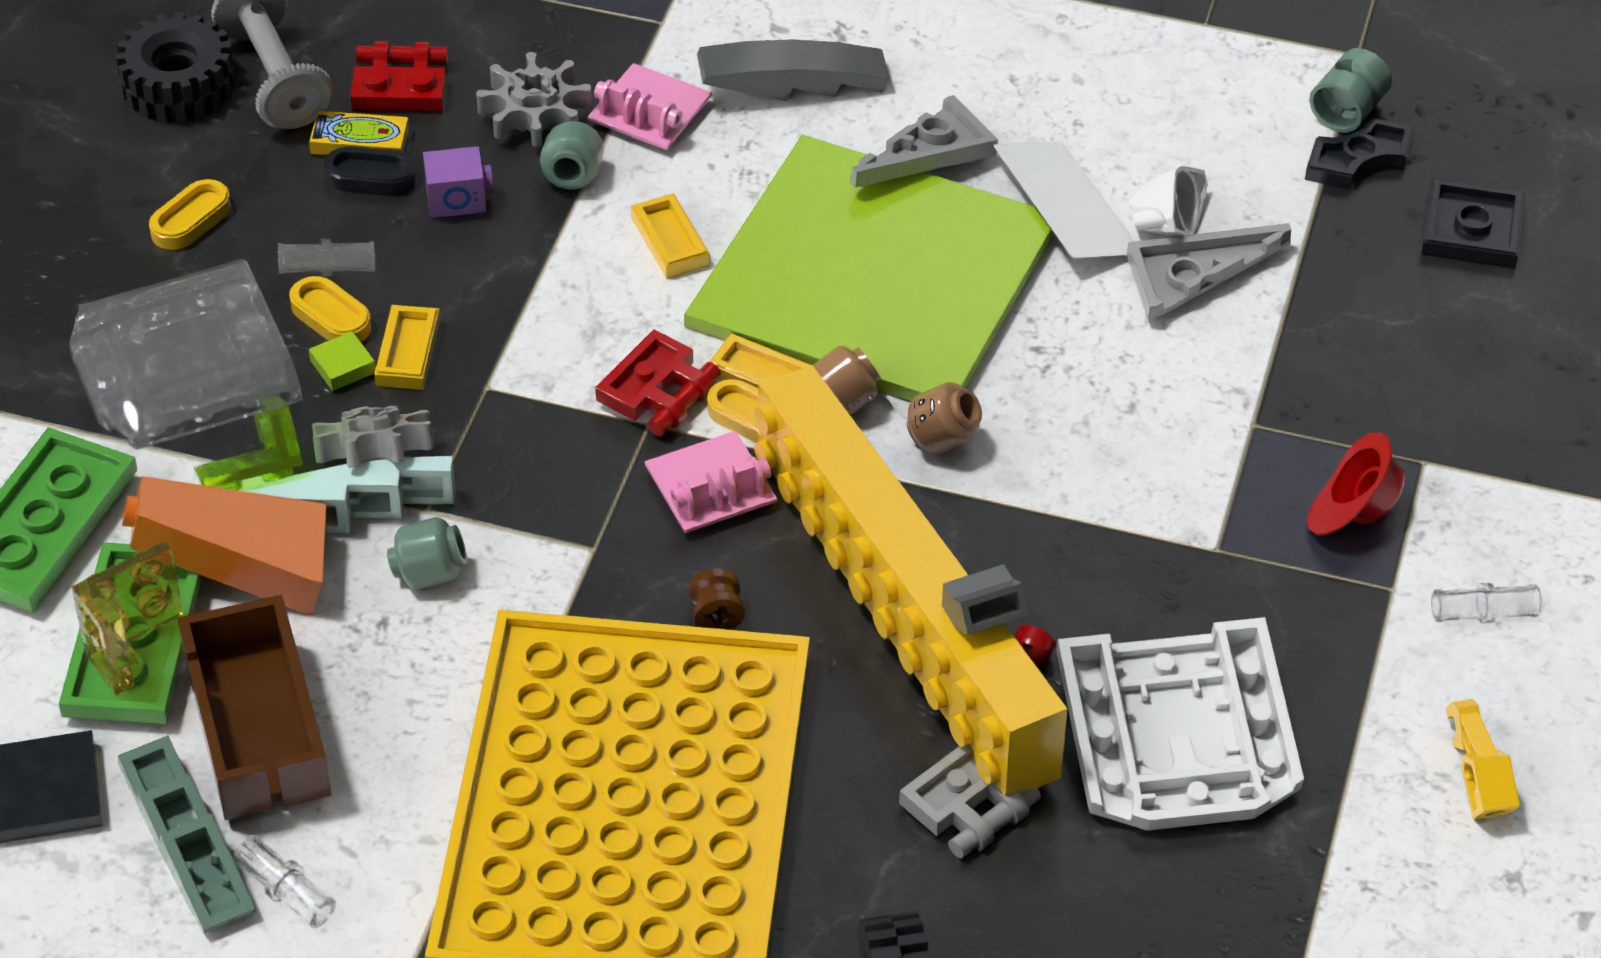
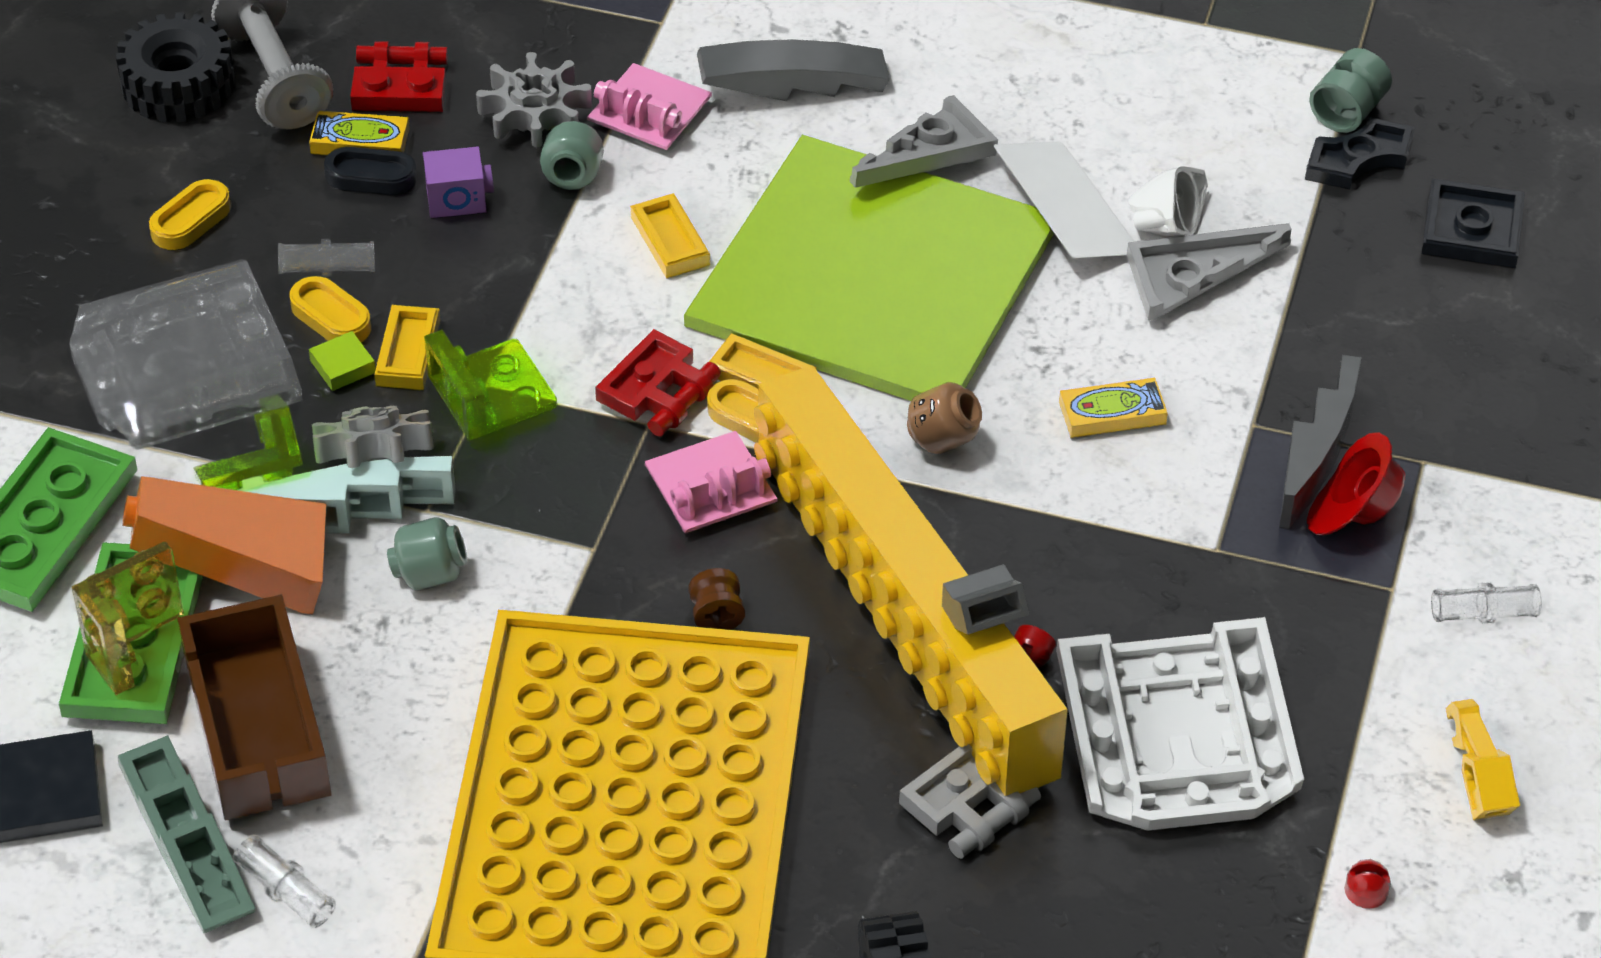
(488, 386): none -> clear neon green bracket
(849, 377): medium nougat head -> none
(1113, 407): none -> tile
(1318, 443): none -> dark grey slope
(1367, 884): none -> red hinge

